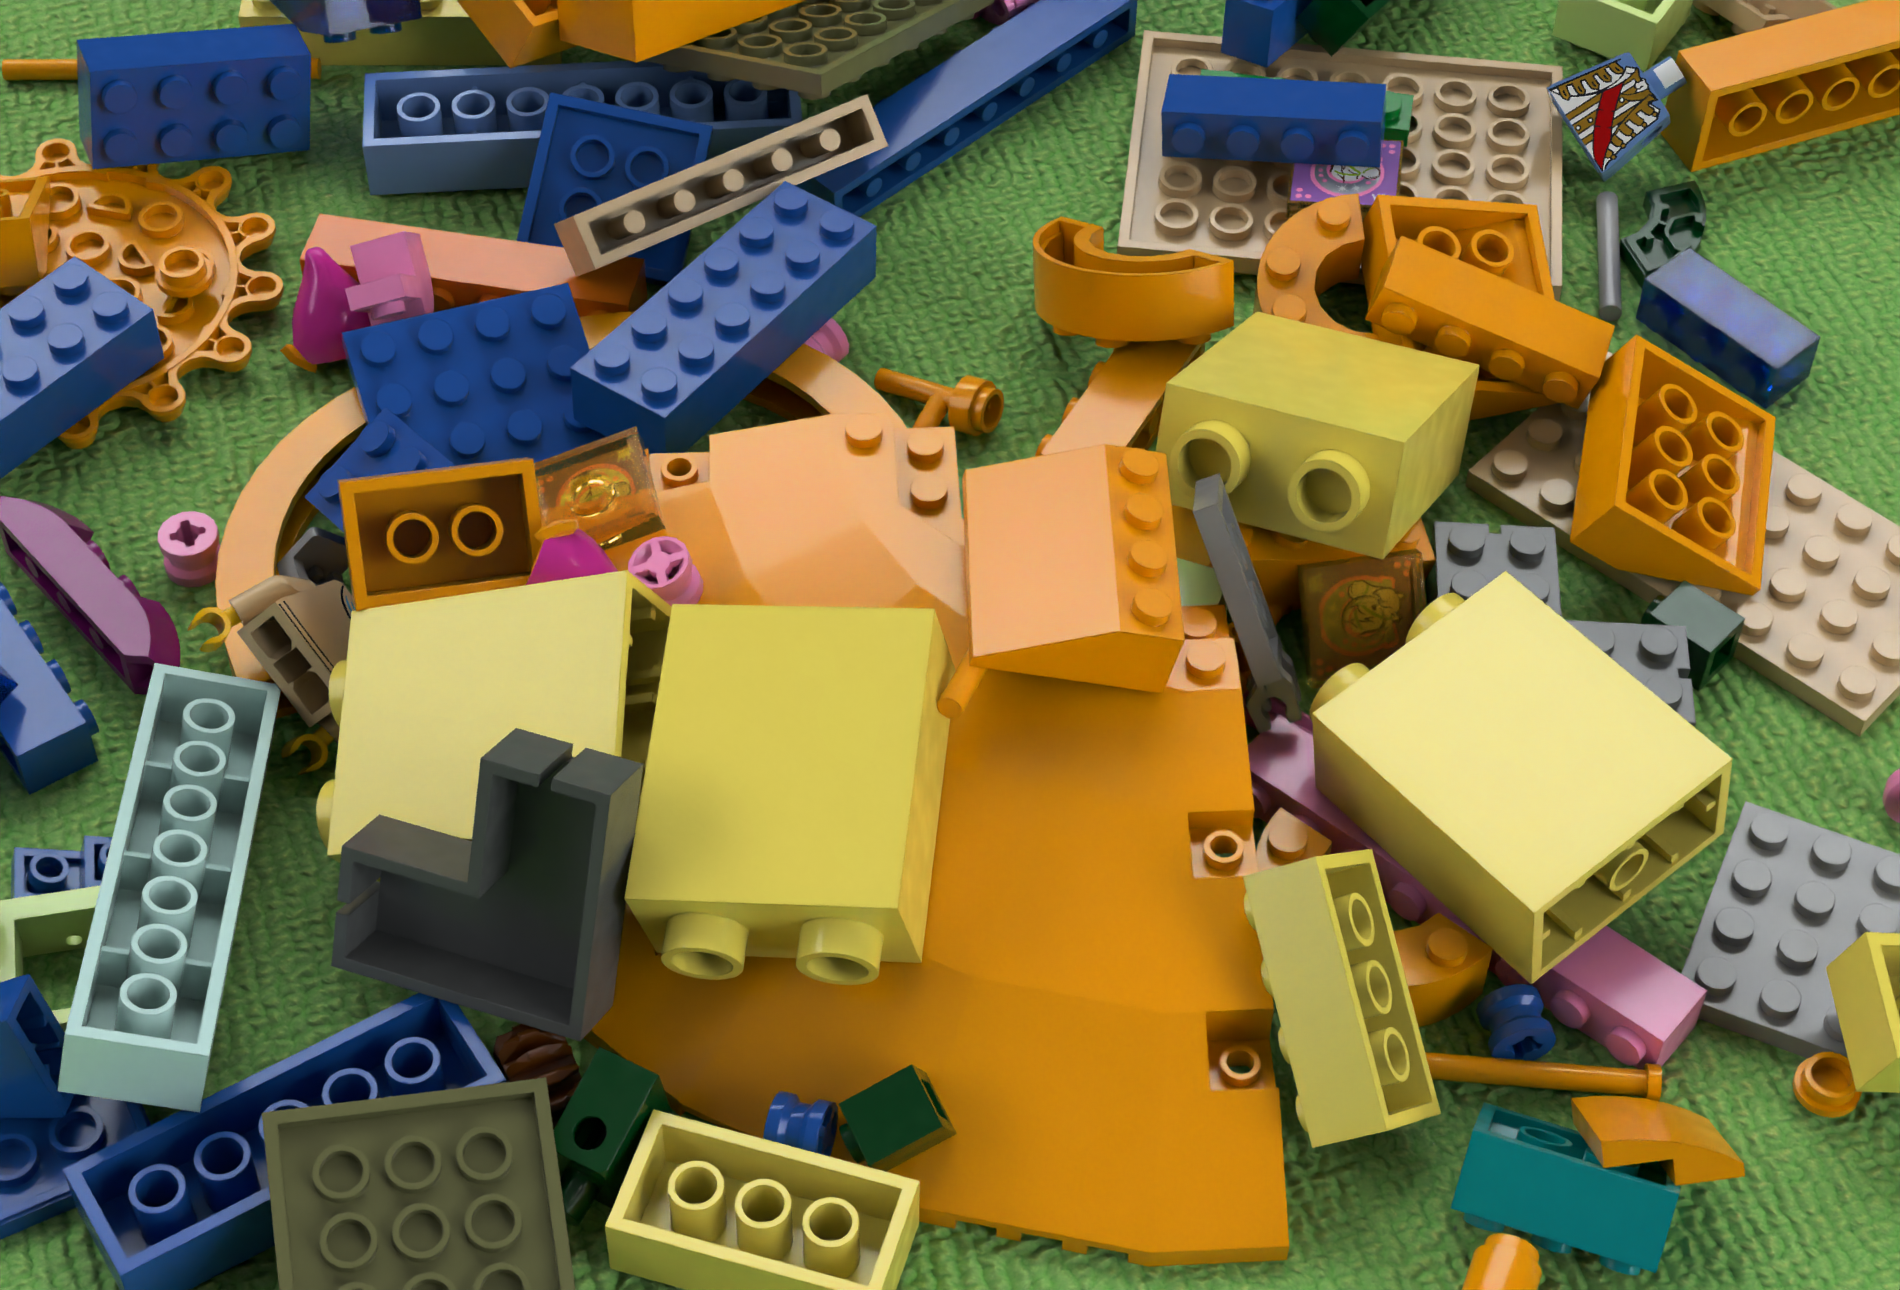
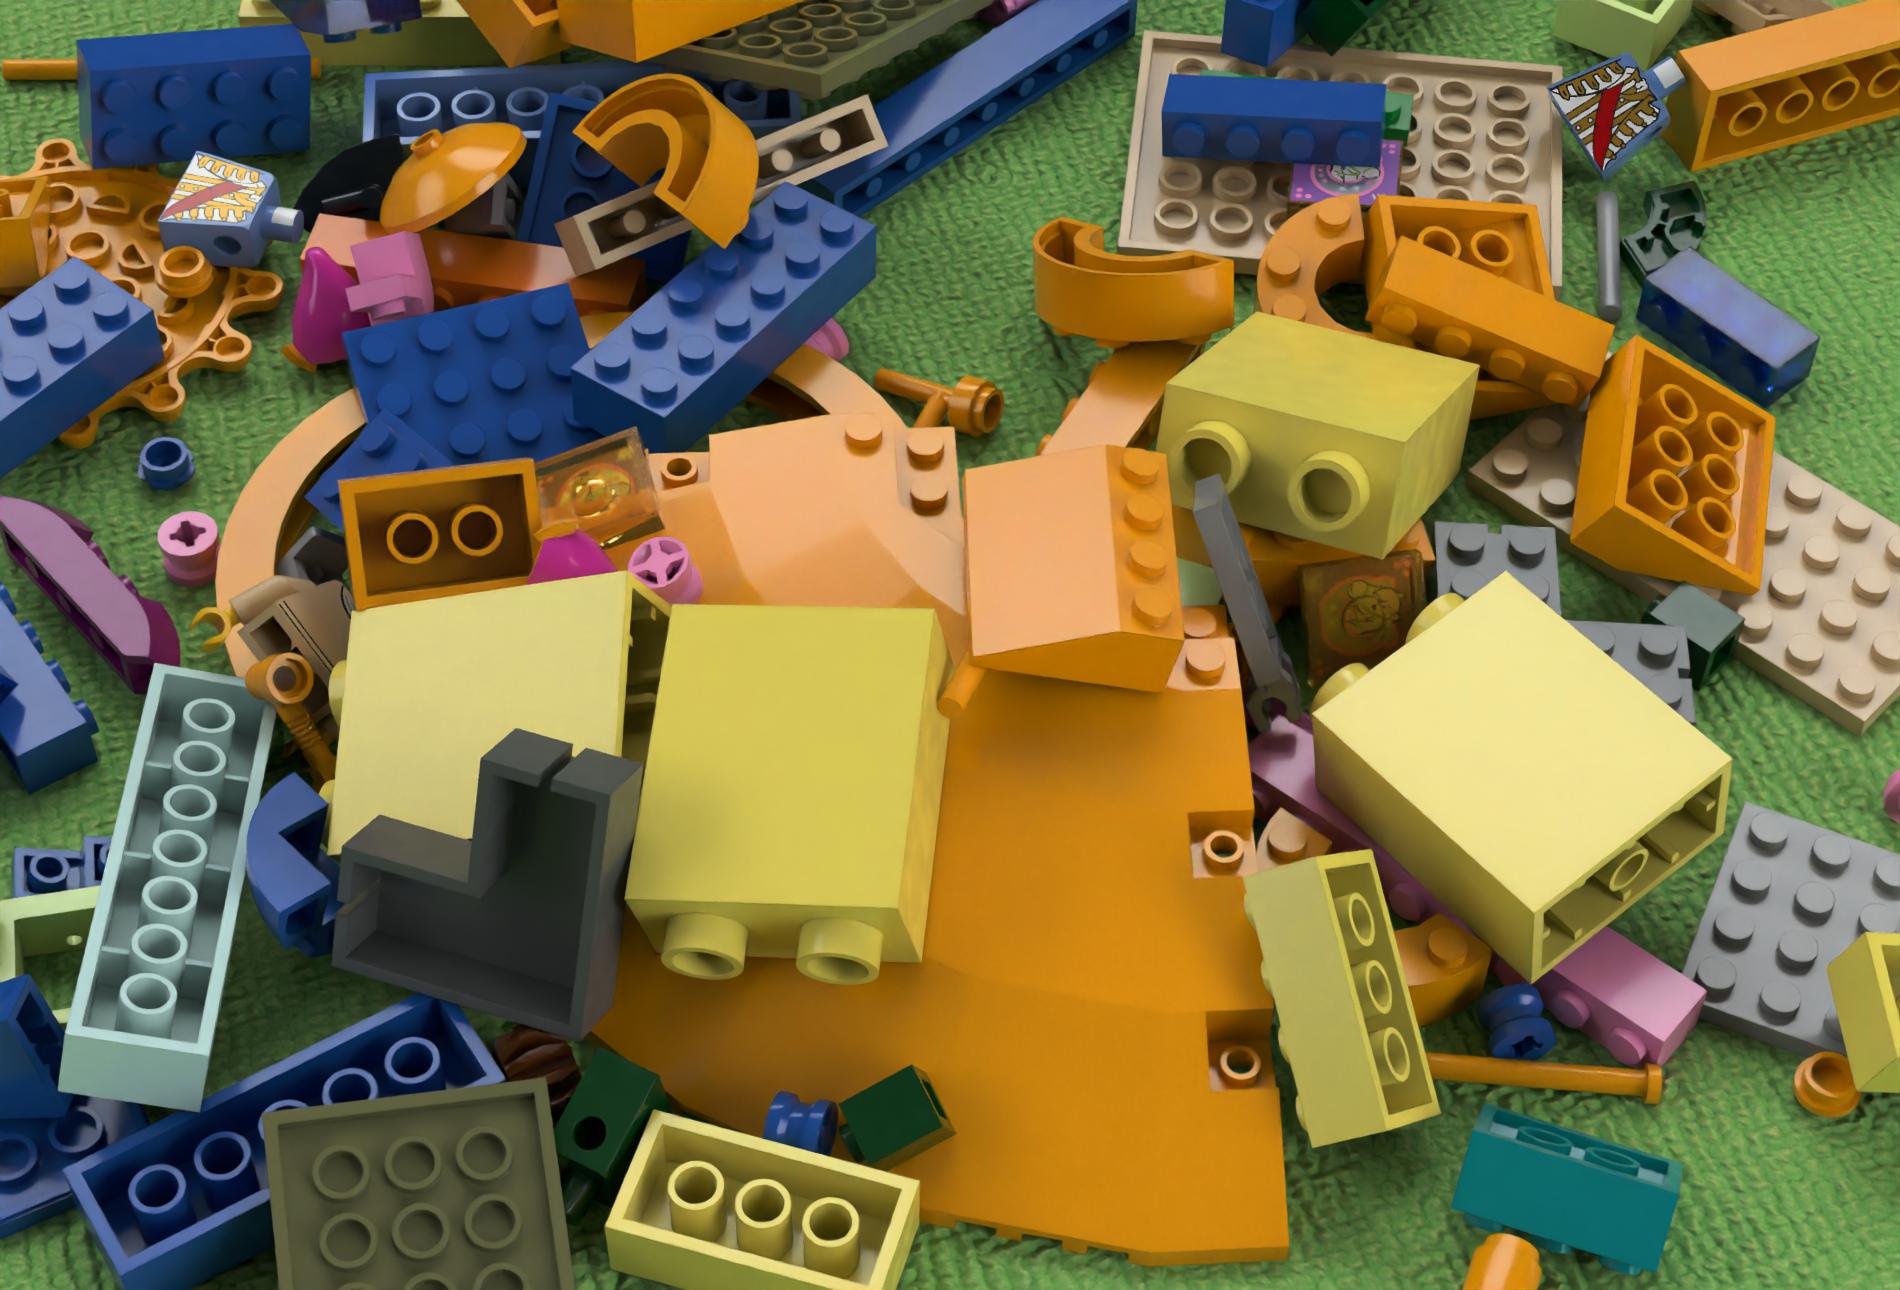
(166, 463): none -> blue plate
(227, 212): none -> torso
(288, 870): none -> blue brick
(292, 685): none -> light orange brick
(353, 182): none -> black shield
(448, 173): none -> light orange dish
(492, 214): none -> light grey slope
(691, 133): none -> light orange brick
(1646, 1130): light orange slope -> none

